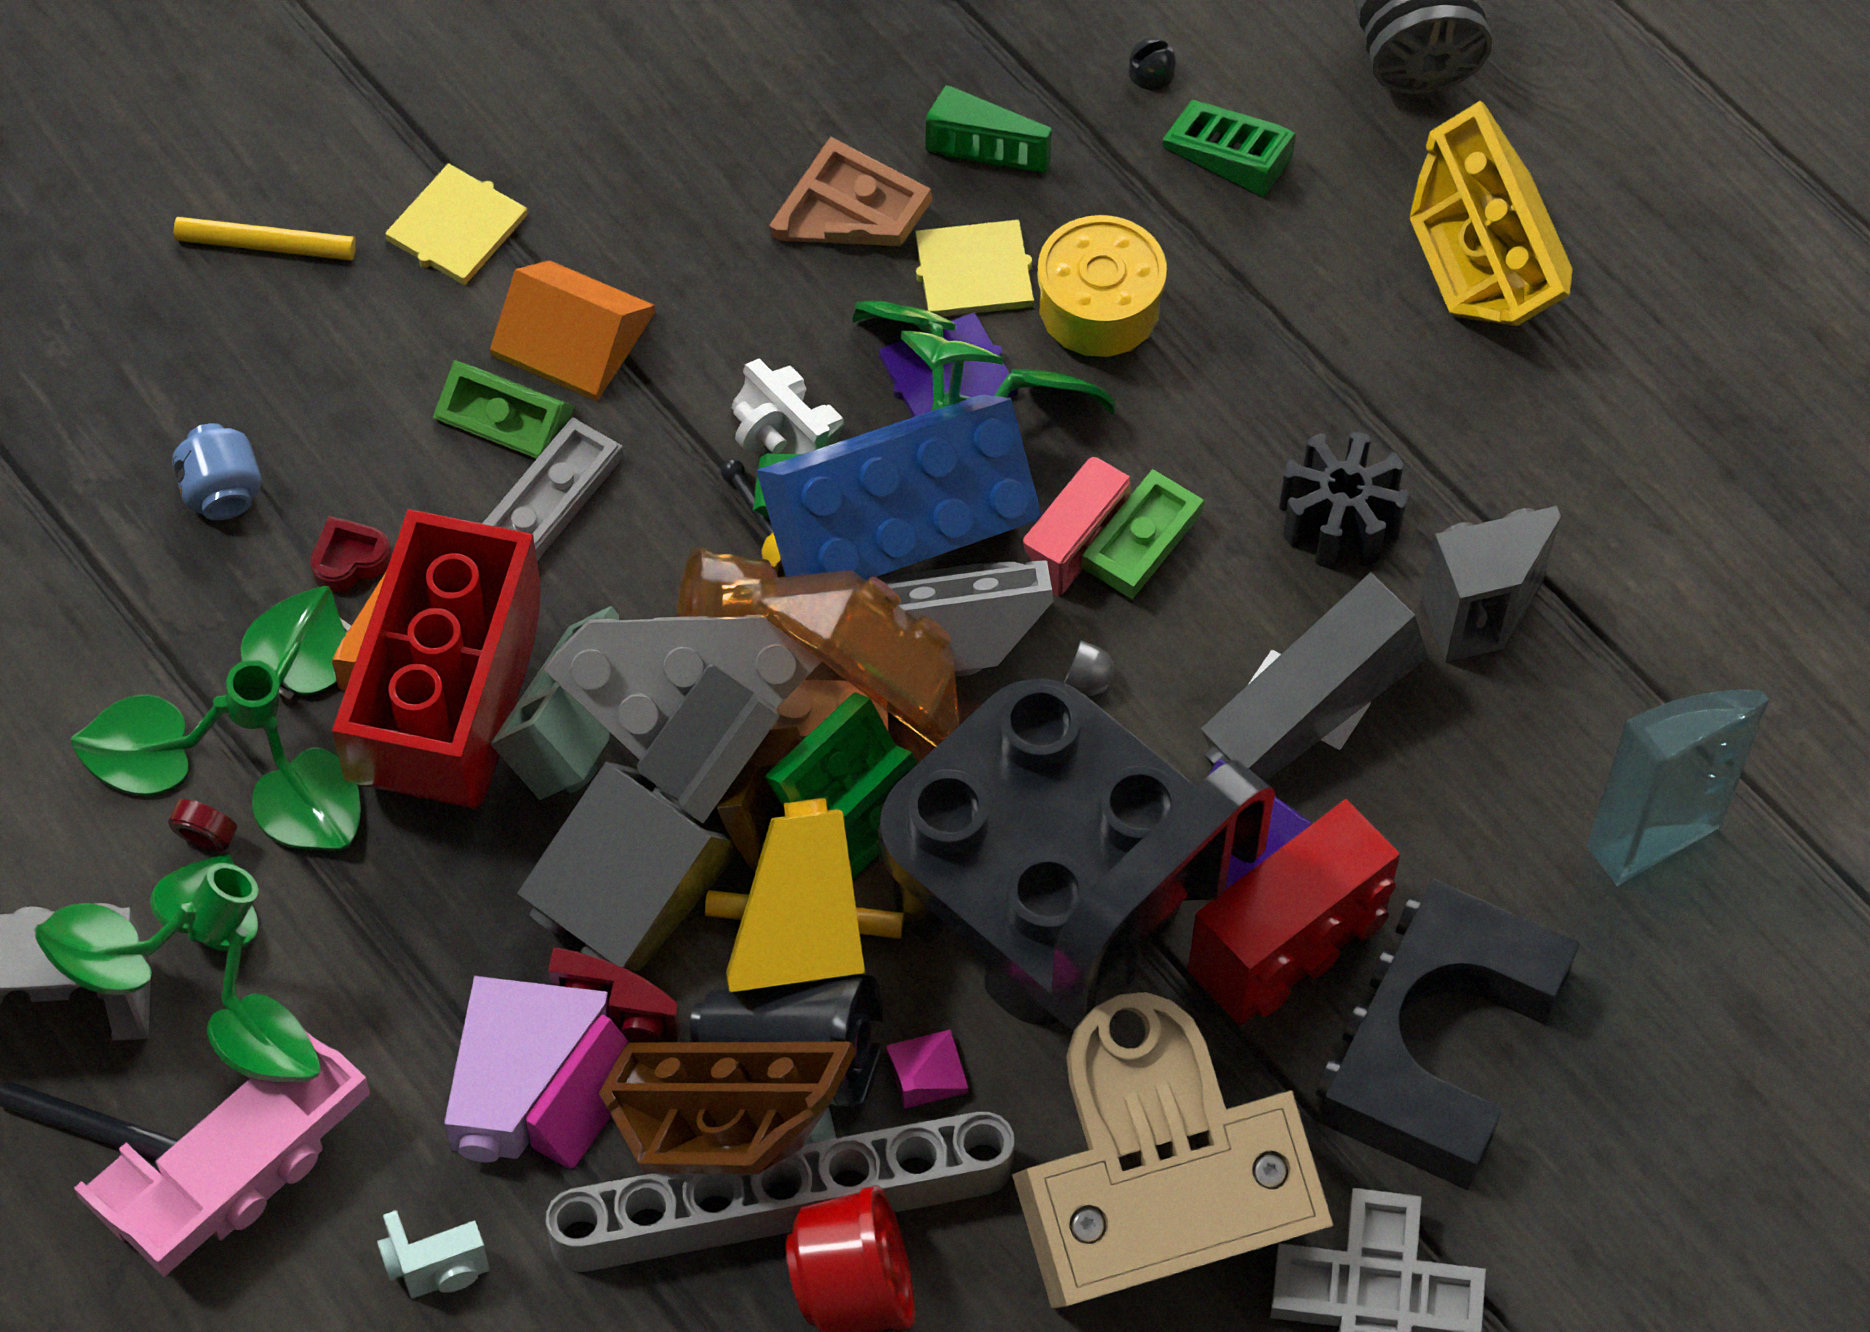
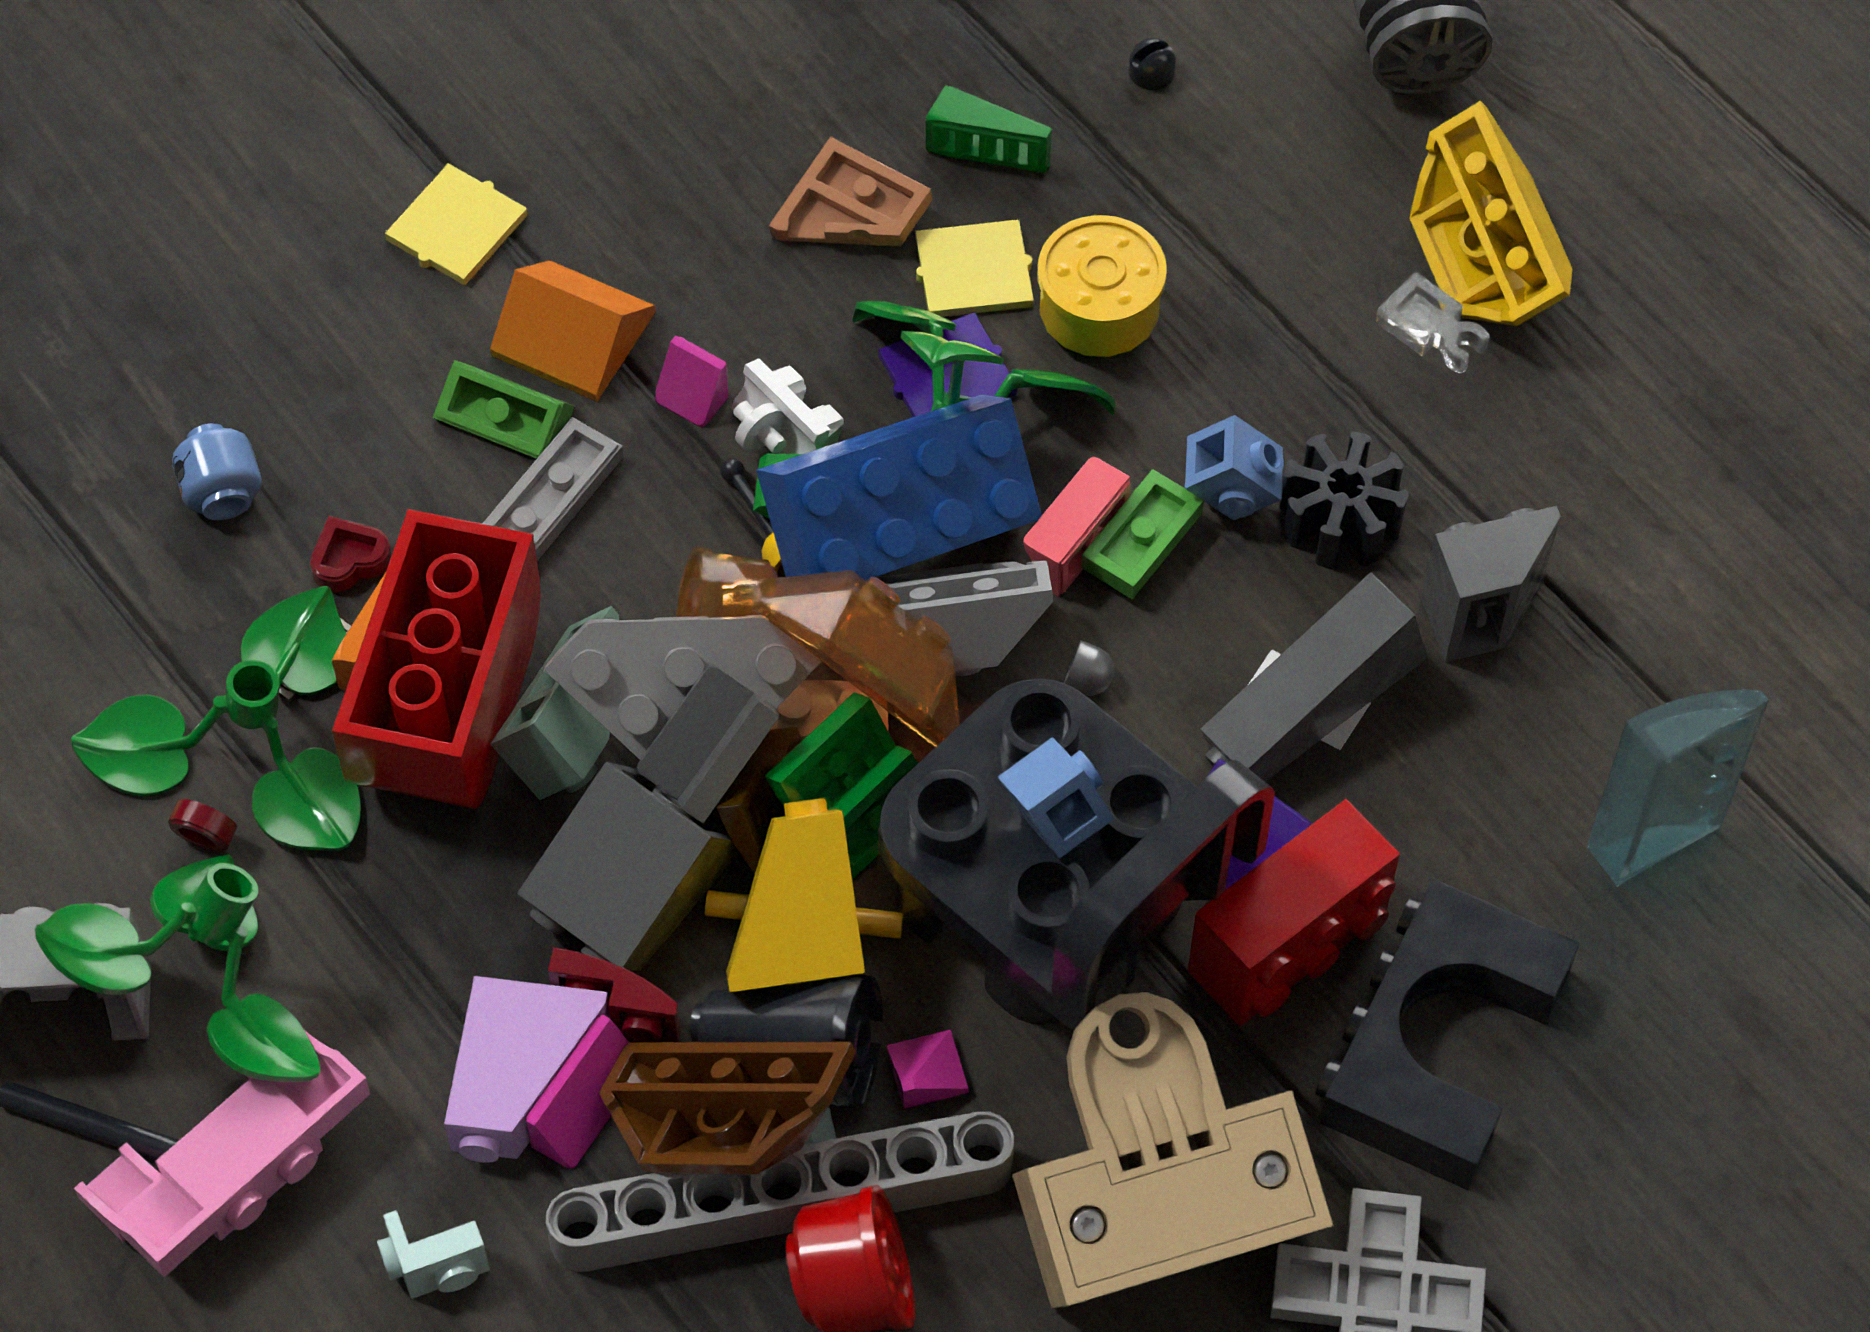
(264, 238): yellow bar -> none
(692, 382): none -> dark pink slope
(1058, 796): none -> medium blue brick
(1234, 468): none -> medium blue brick
(1239, 166): green slope -> none
(1429, 317): none -> clear plate

